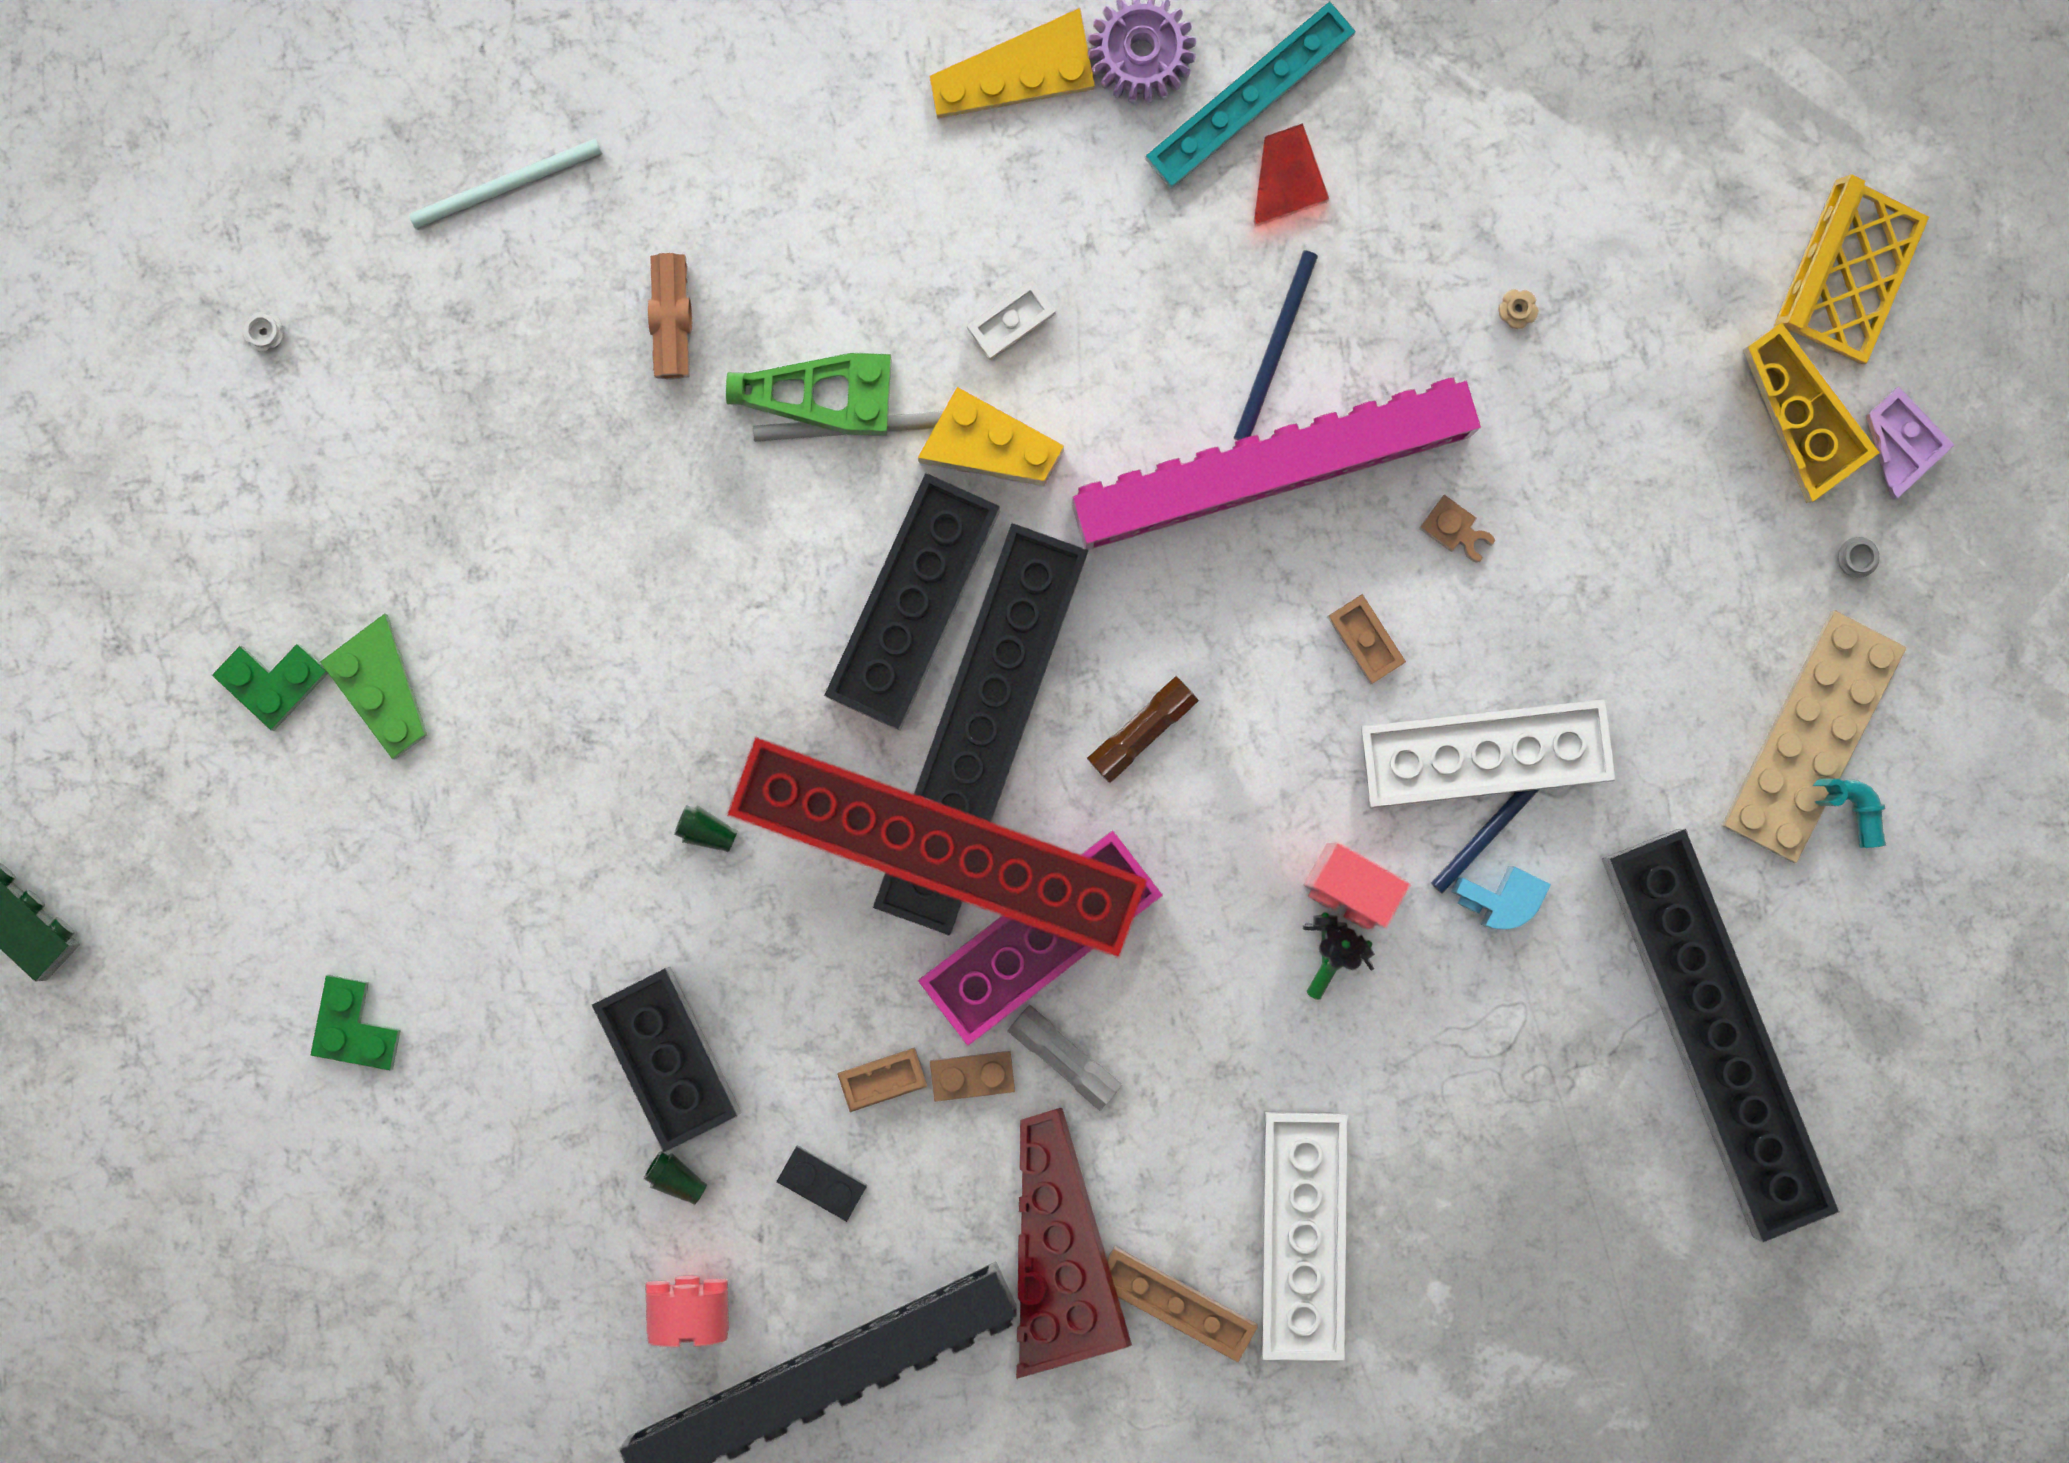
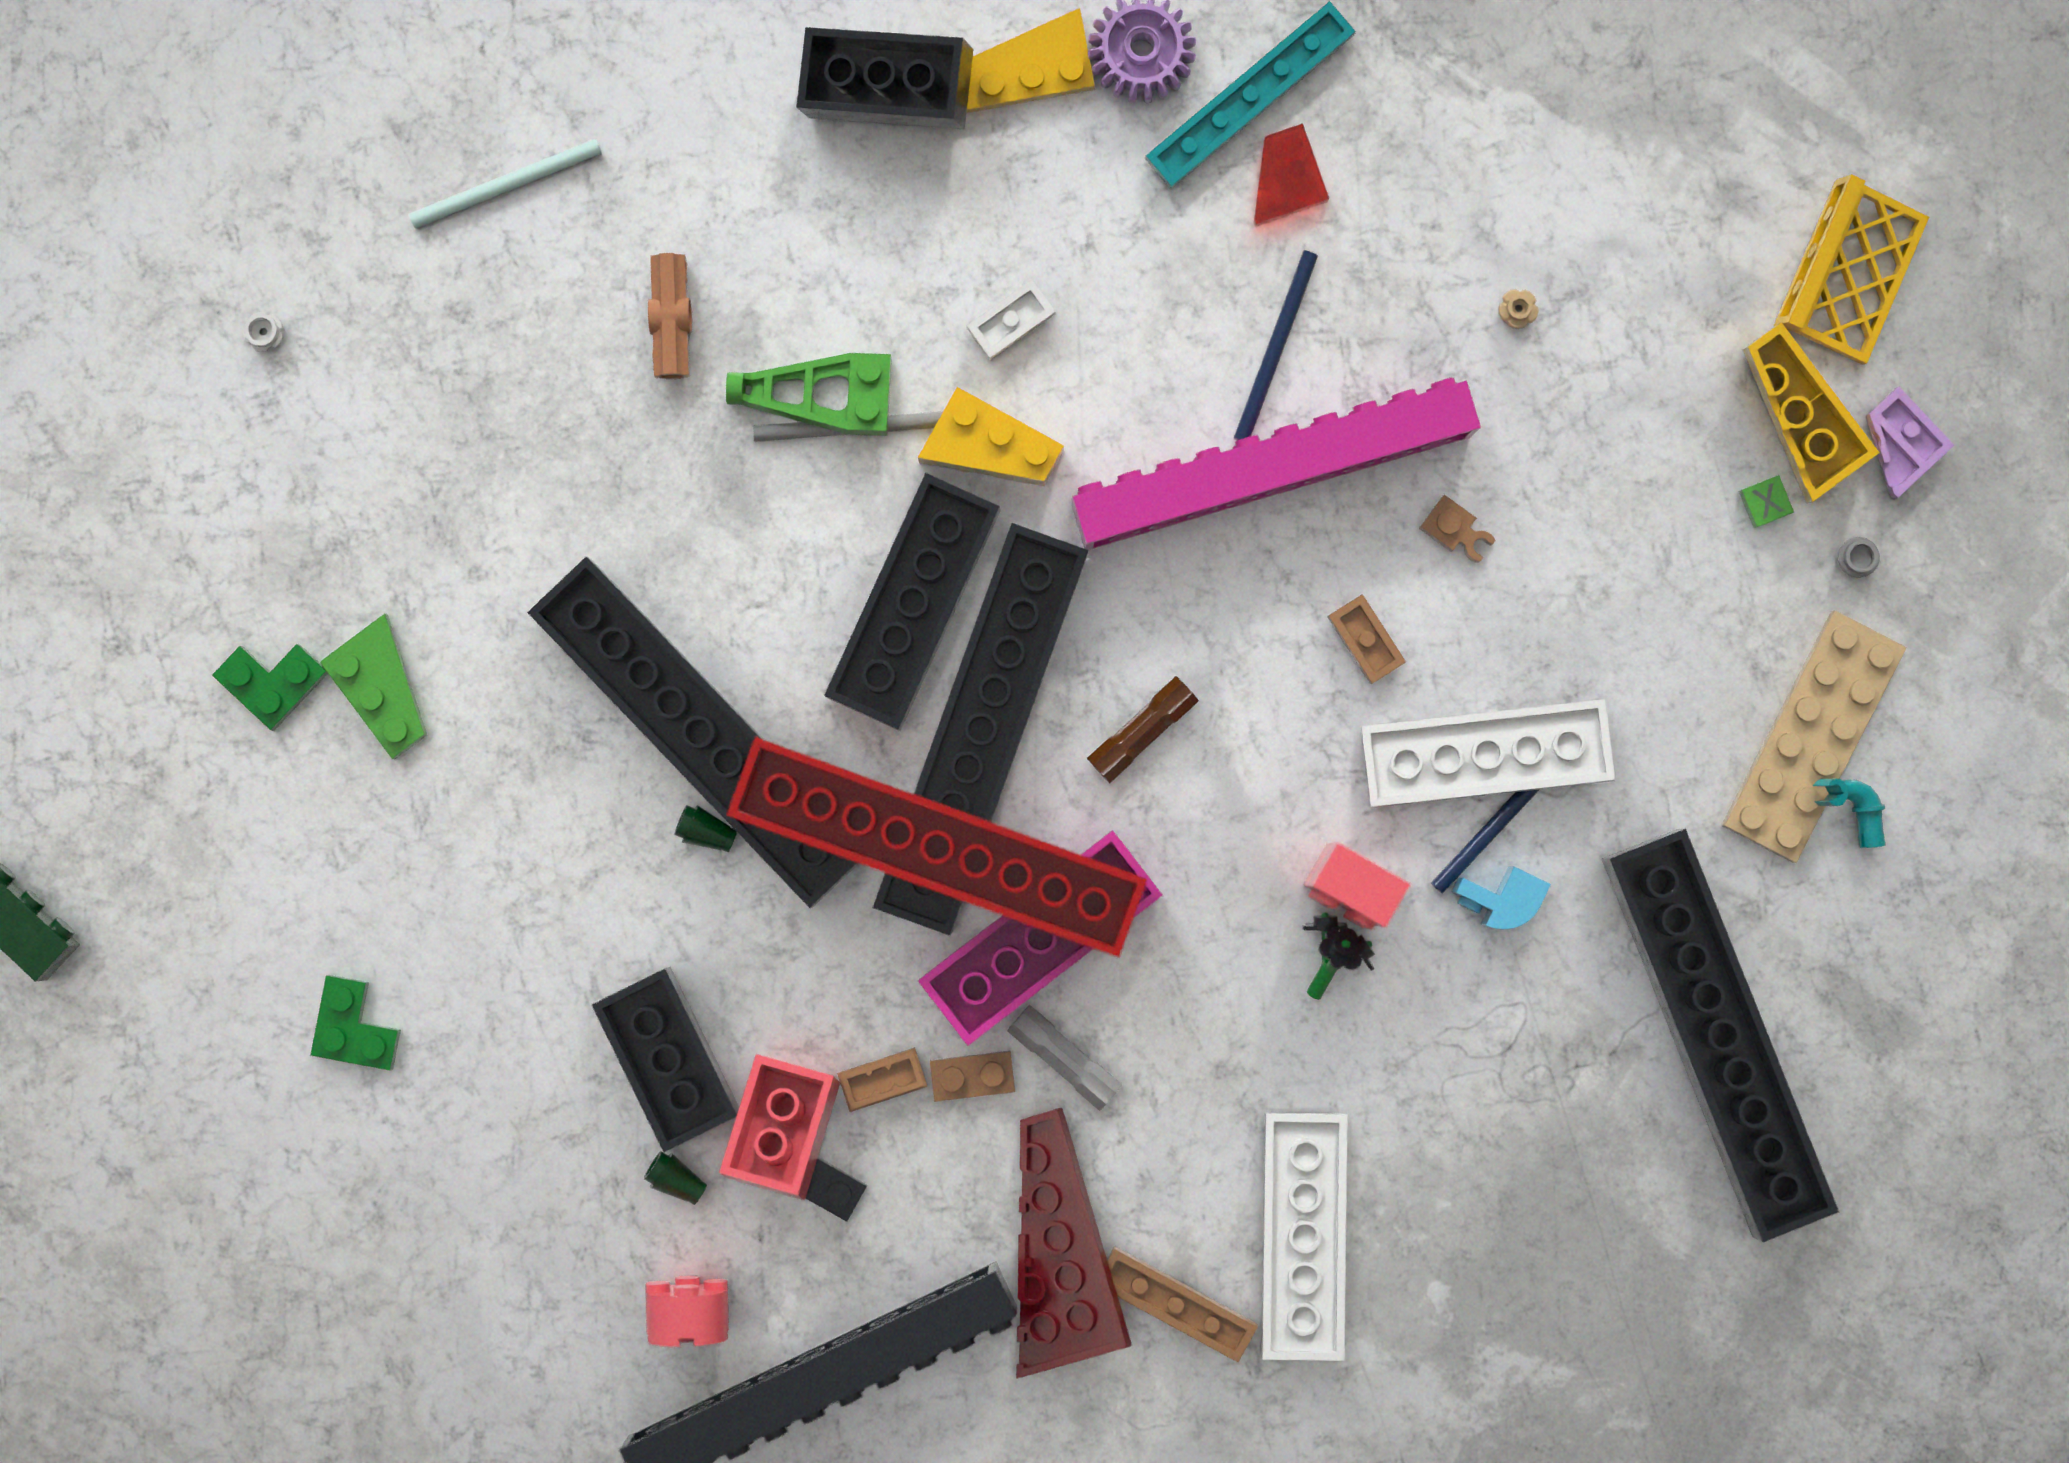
(674, 711): none -> black brick
(780, 1127): none -> coral brick
(885, 78): none -> black brick
(1766, 501): none -> bright green tile

